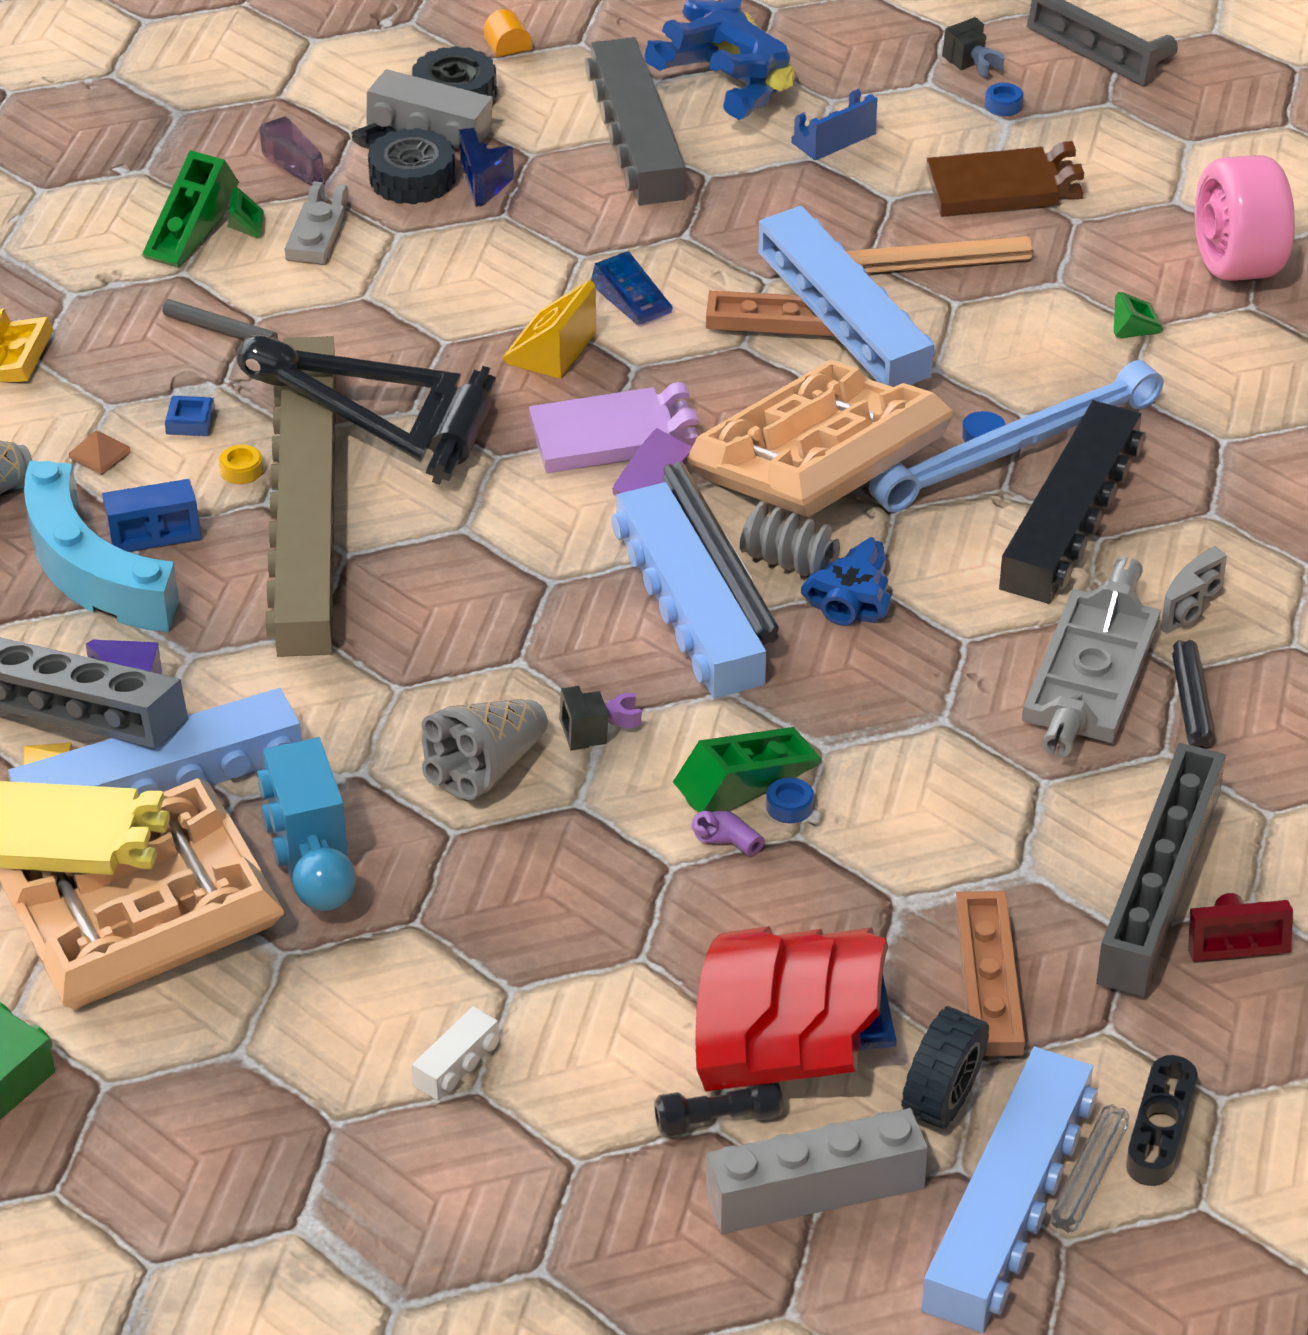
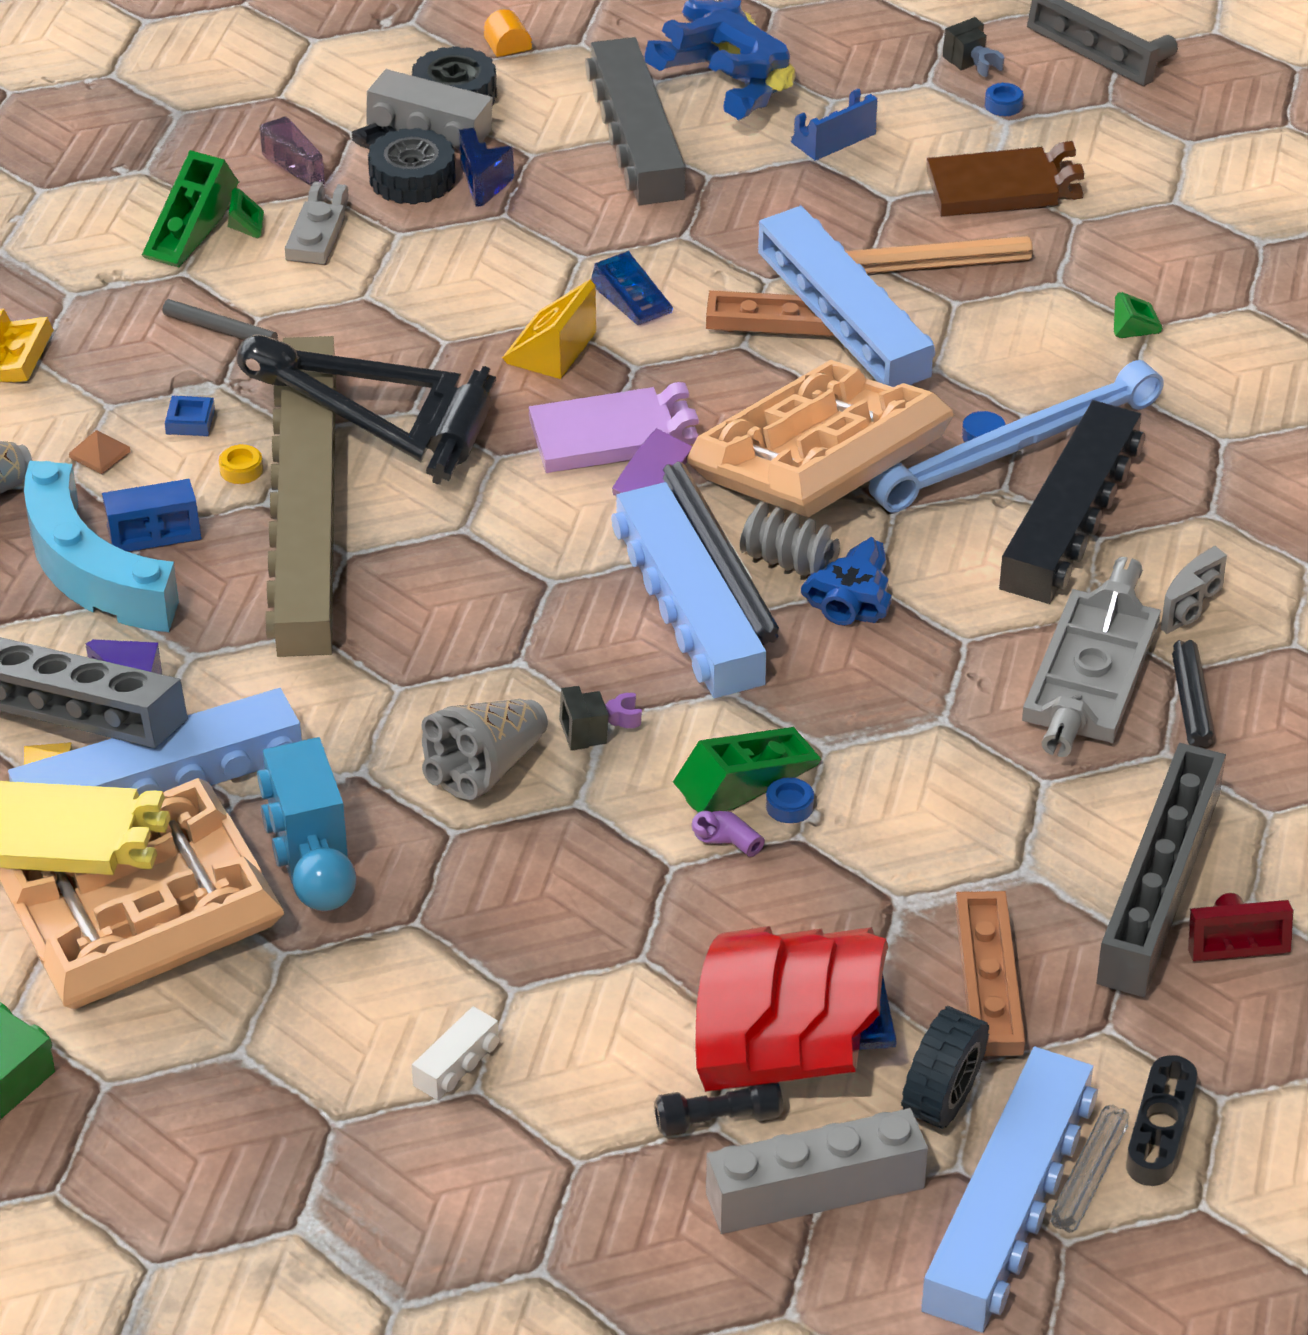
(1244, 217): bright pink wheel -> none

